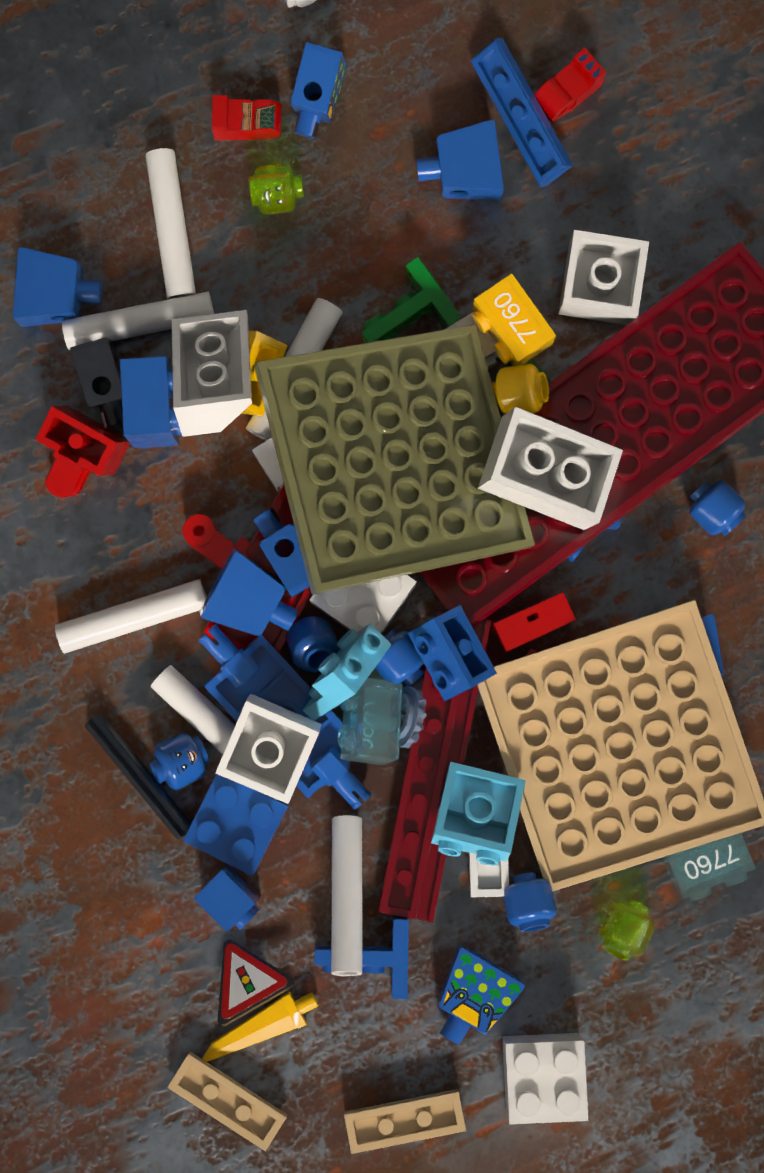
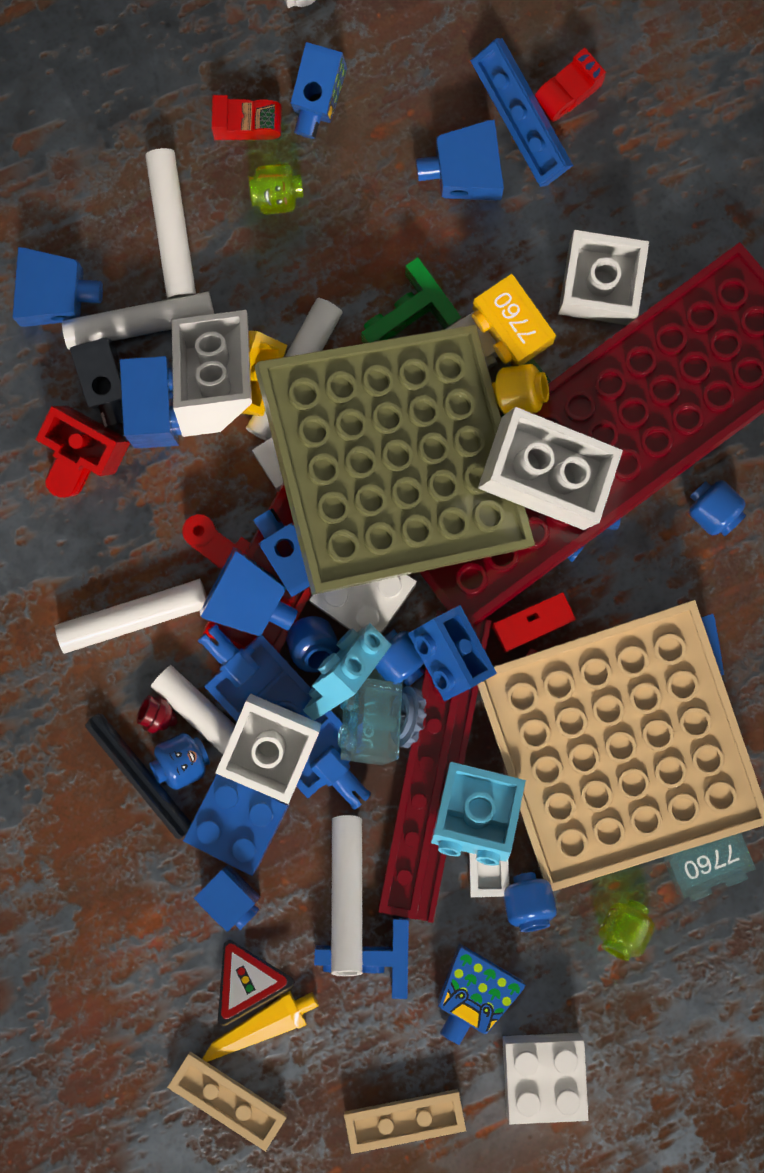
(156, 714): none -> dark red plate

